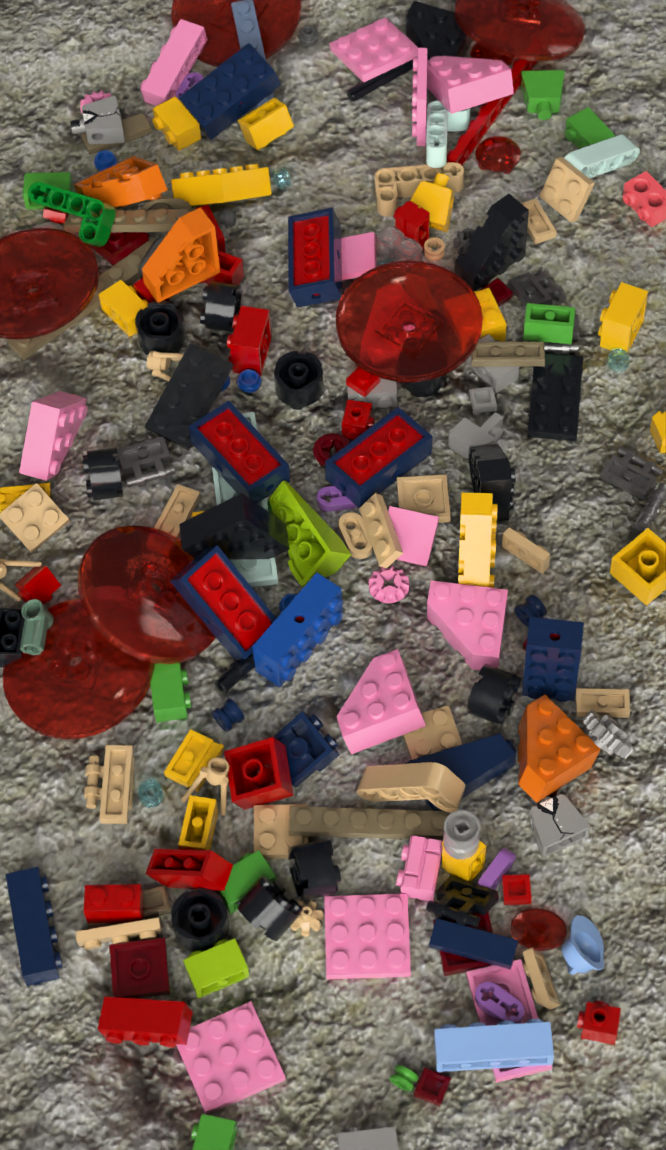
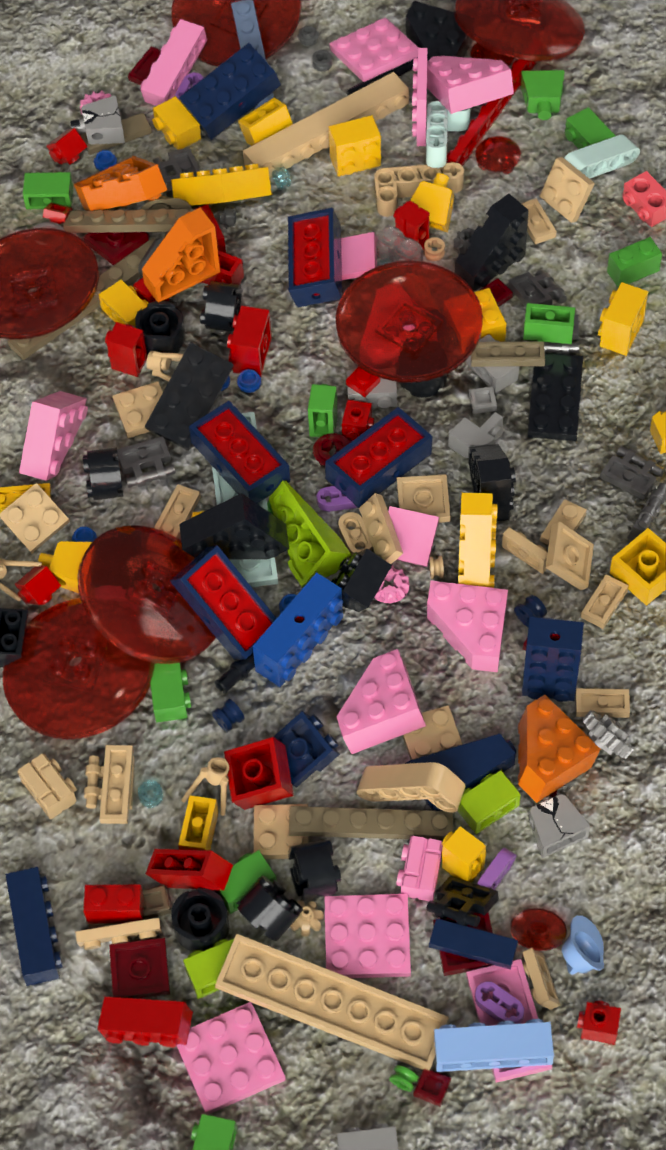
(36, 623): sand green piece -> none
(47, 785): none -> tan brick
(65, 562): none -> yellow torso
(67, 147): none -> red brick
(71, 204): green beam -> none
(84, 534): none -> blue plate
(126, 349): none -> red brick
(136, 407): none -> tan plate
(143, 67): none -> dark red tile
(181, 162): none -> flat silver plate
(190, 757): yellow plate -> none
(298, 379): black brick -> none
(312, 132): none -> tan brick
(322, 60): none -> dark grey bush
(322, 410): none -> bright green brick
(330, 1002): none -> tan plate
(355, 145): none -> yellow brick
(361, 579): none -> black slope
(436, 567): none -> tan bush
(461, 834): light grey wheel -> none
(488, 801): none -> lime brick
(493, 694): black brick -> none
(516, 889): red plate -> none
(569, 515): none -> tan plate
(569, 555): none -> tan plate
(604, 601): none -> tan plate
(614, 355): clear light blue bush -> none
(634, 262): none -> bright green brick

